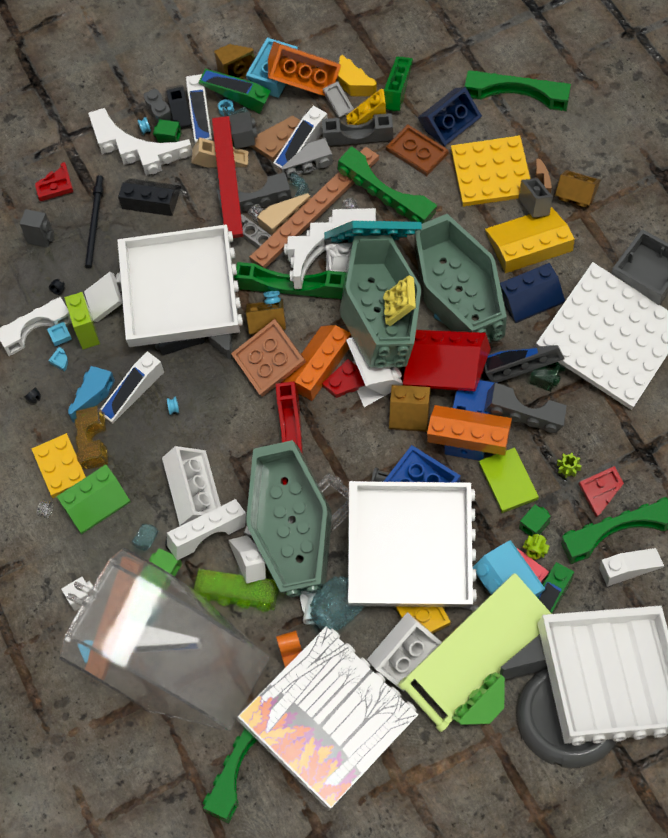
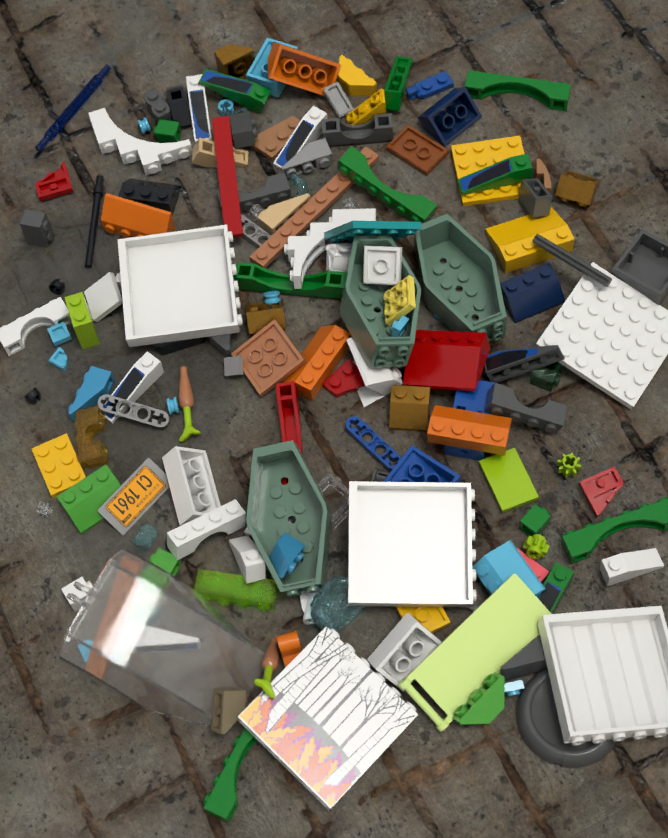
(72, 108): none -> clear blue axle
(133, 413): none -> light grey beam
(134, 218): none -> orange slope
(135, 496): none -> sticker
(186, 402): none -> piece
(226, 707): none -> dark tan slope
(233, 366): none -> light grey tile
(269, 665): none -> piece
(286, 554): none -> dark azure slope
(371, 446): none -> blue beam
(382, 265): none -> white tile
(399, 327): none -> medium azure plate
(430, 86): none -> blue hinge
(497, 175): none -> green slope
(513, 688): none -> plate
(572, 260): none -> dark grey axle

